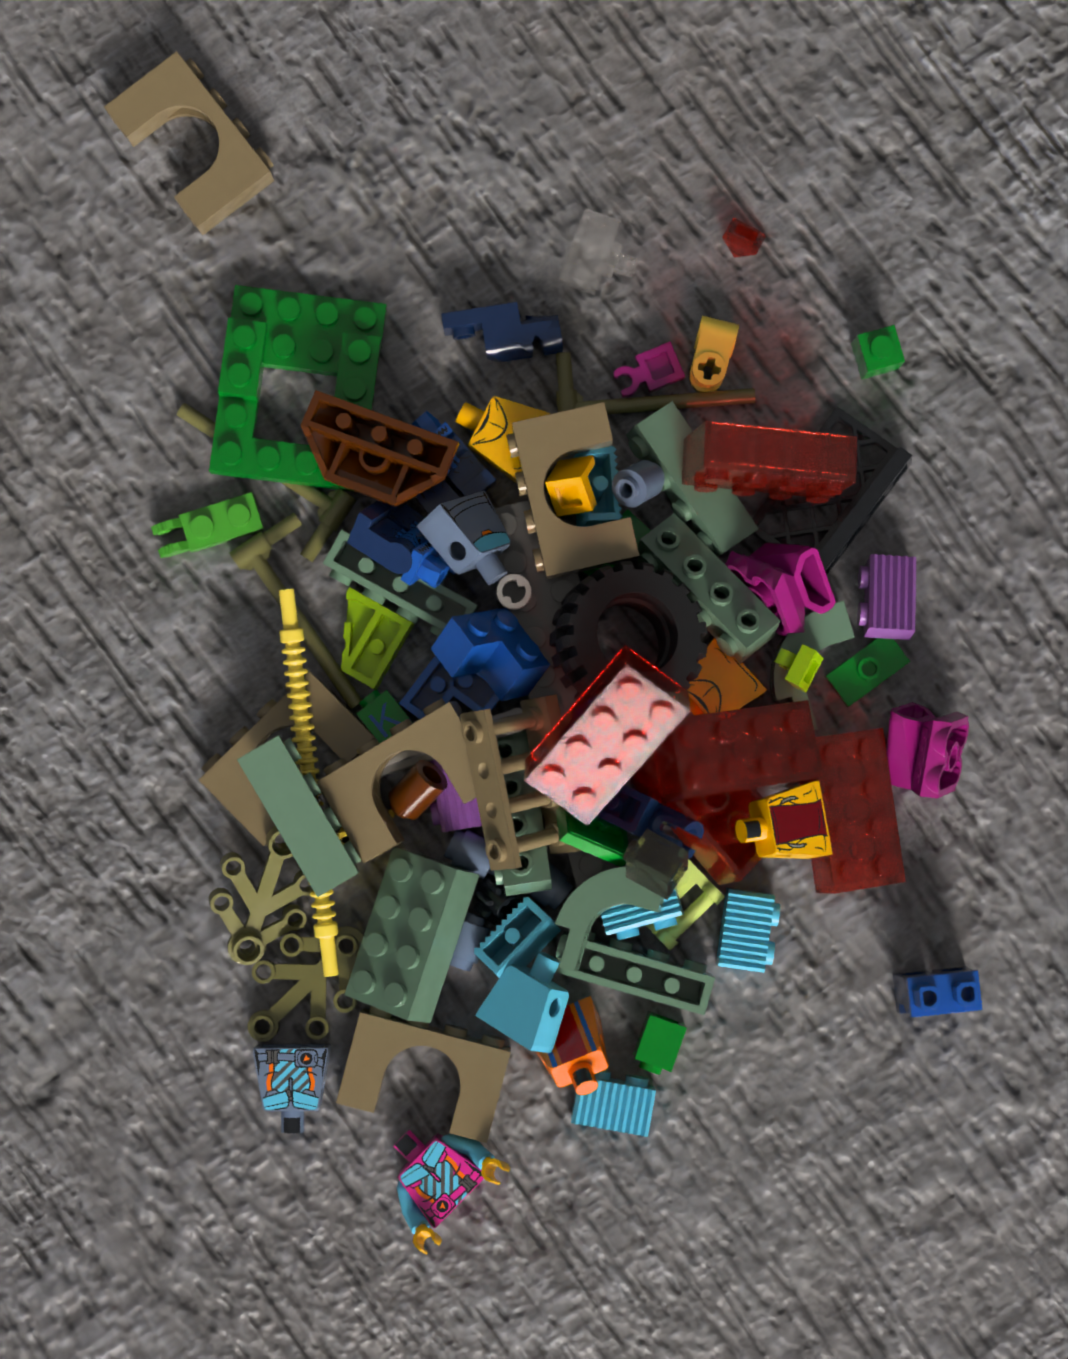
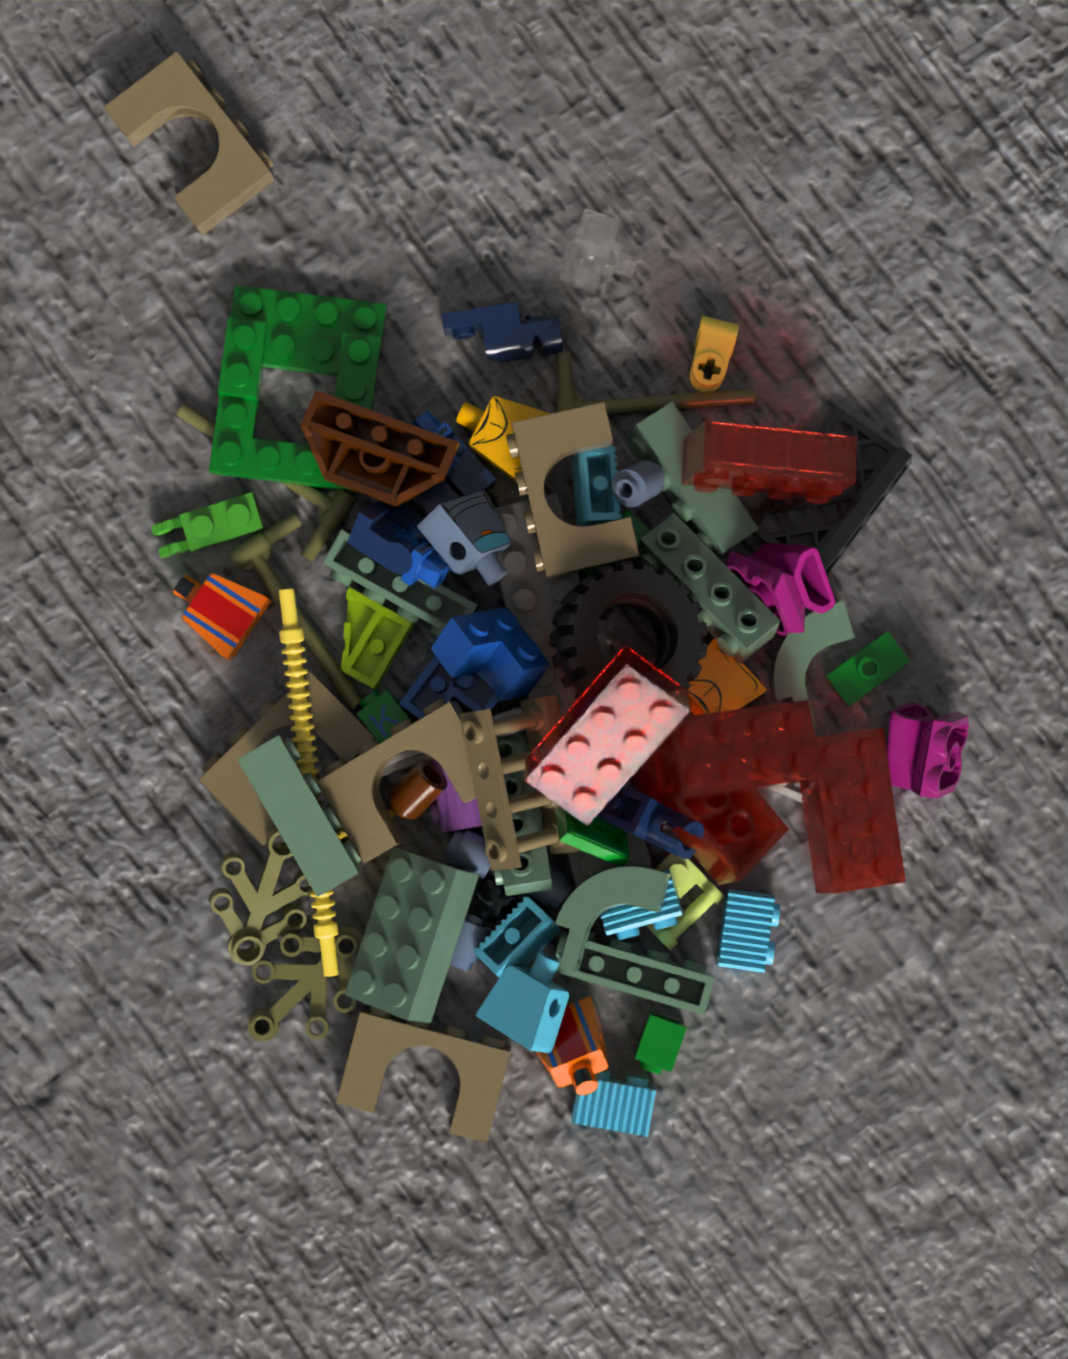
(221, 611): none -> torso
(292, 1080): torso -> none
(439, 1179): torso -> none
(521, 582): light grey bush -> none
(570, 486): yellow panel -> none
(655, 368): magenta plate -> none
(655, 863): clear smoke brick -> none
(743, 239): clear red slope -> none
(788, 824): torso -> none
(800, 667): lime tile -> none
(877, 352): green brick -> none
(888, 597): medium lavender brick -> none
(937, 992): blue hips -> none

